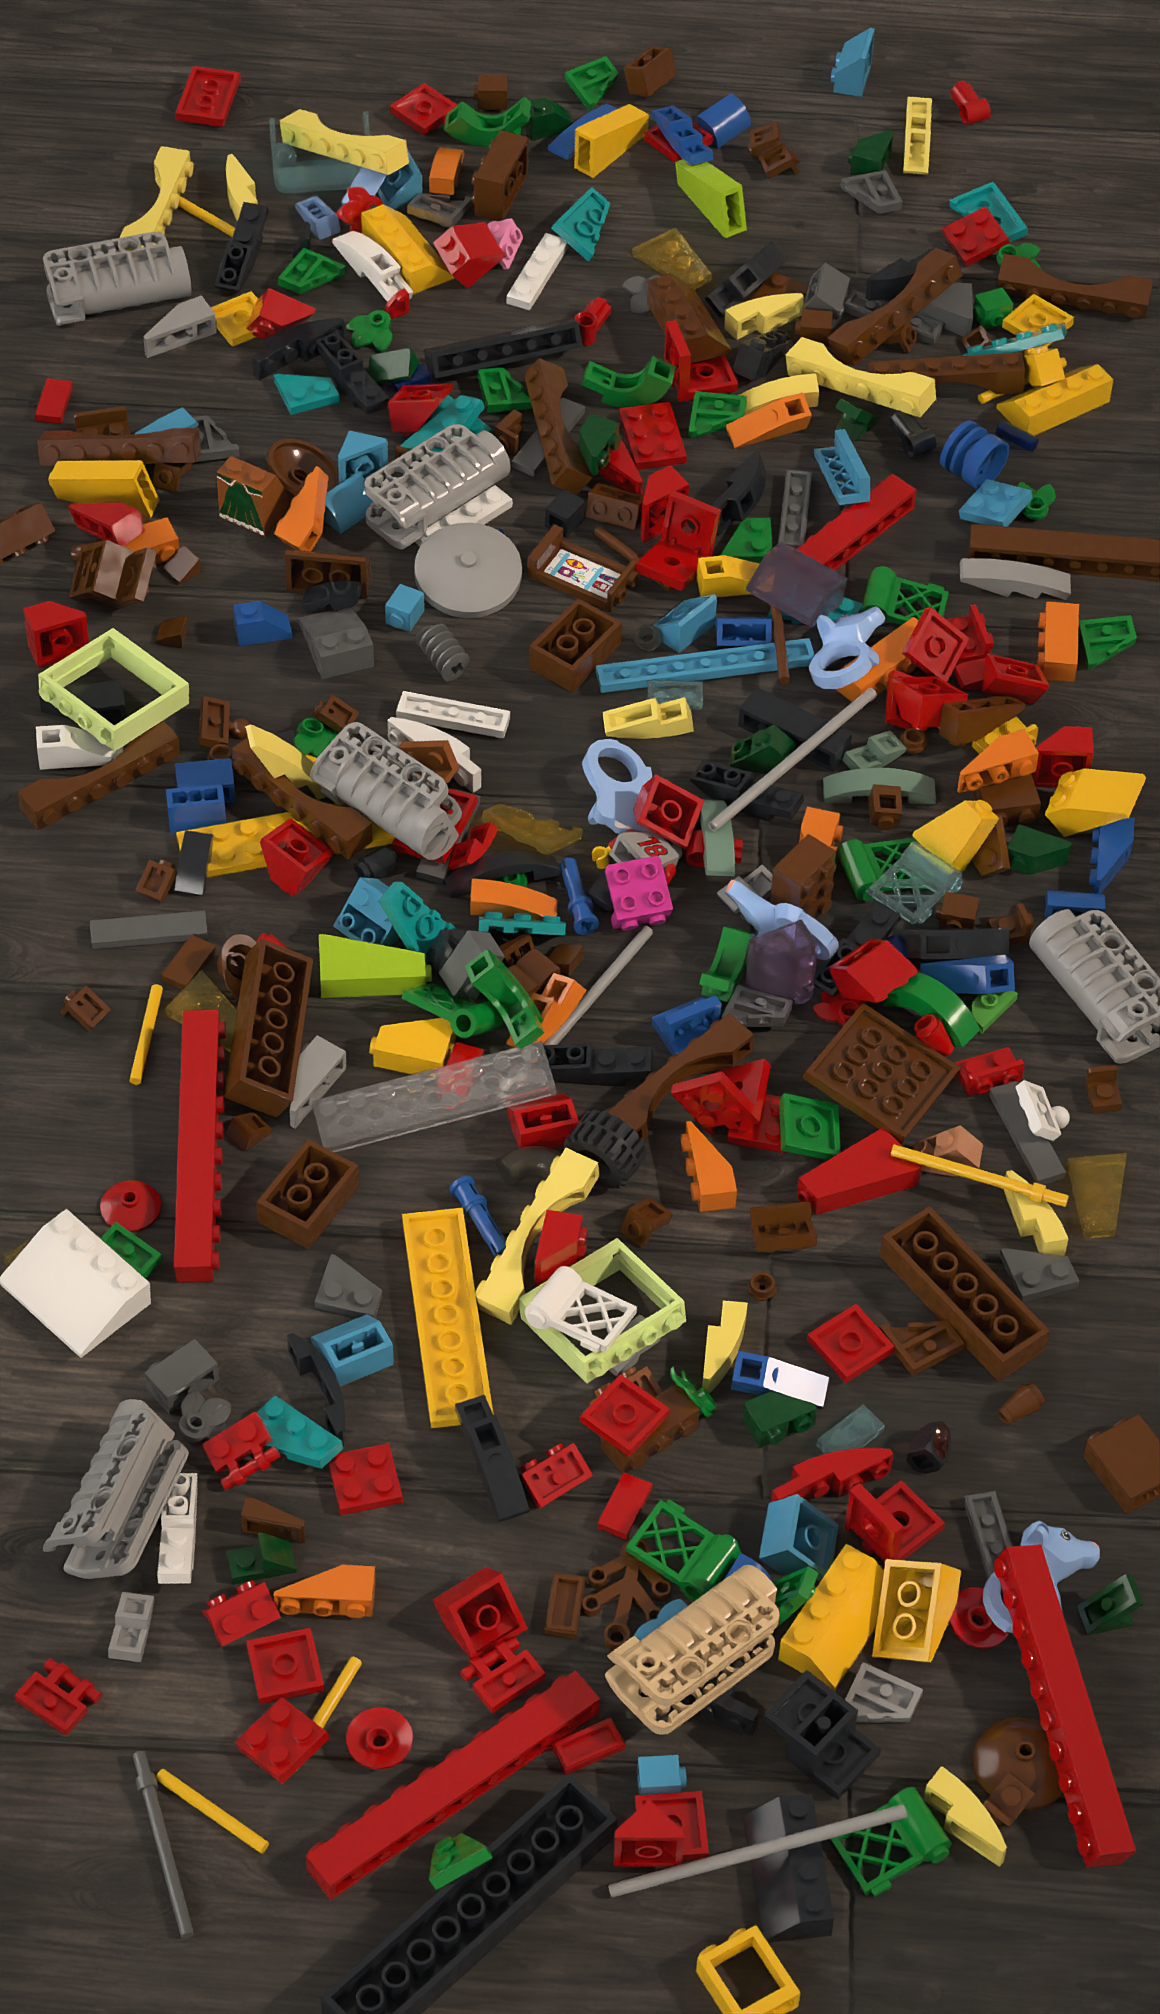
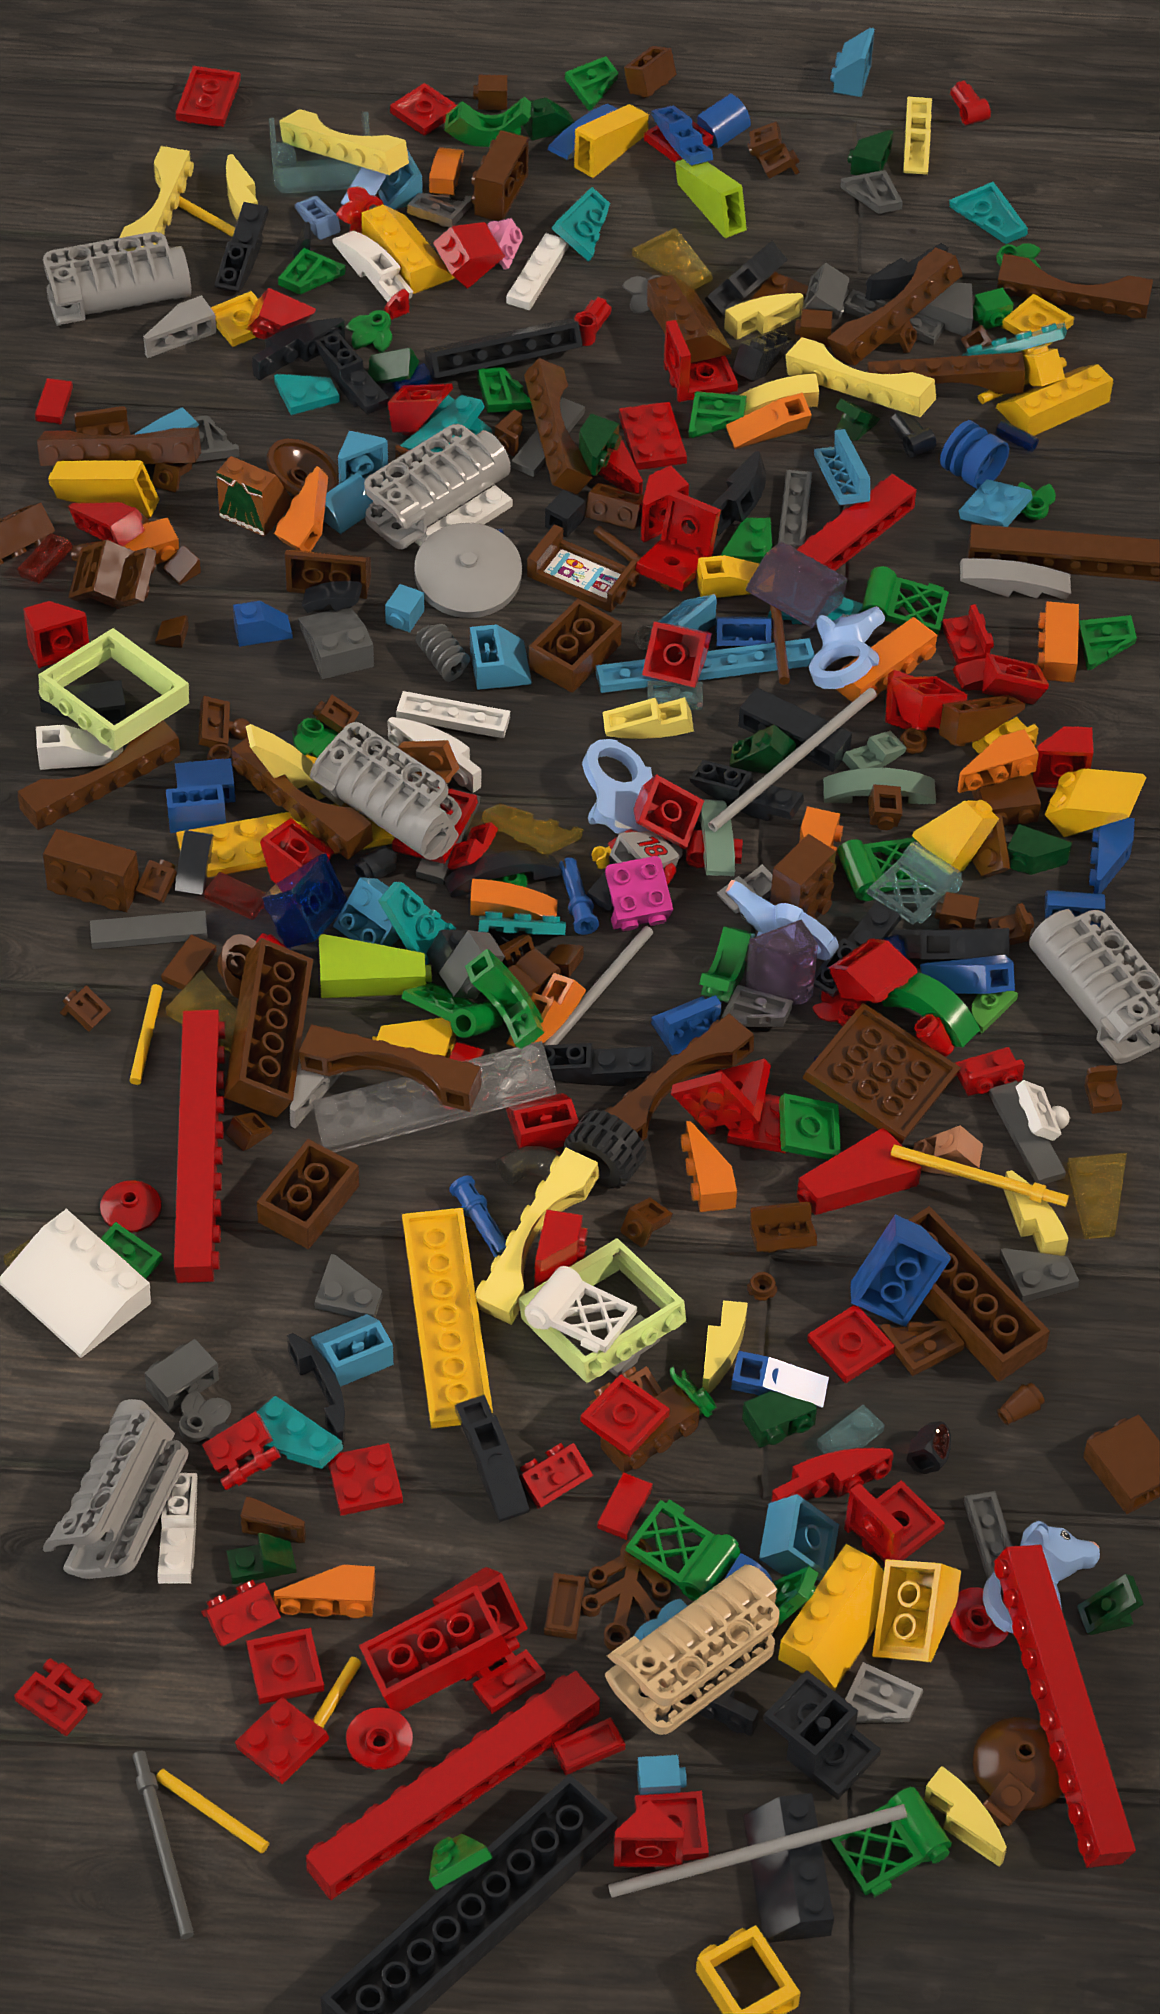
(45, 558): none -> clear red plate
(91, 870): none -> reddish brown brick
(131, 1627): light grey slope -> none
(235, 895): none -> clear red plate
(305, 902): none -> clear blue slope
(334, 1052): none -> reddish brown arch
(435, 1649): none -> red slope
(498, 658): none -> dark azure slope
(630, 389): green arch -> none
(676, 653): none -> red slope
(899, 1271): none -> blue slope
(935, 645): red plate -> none
(975, 236): red plate -> none

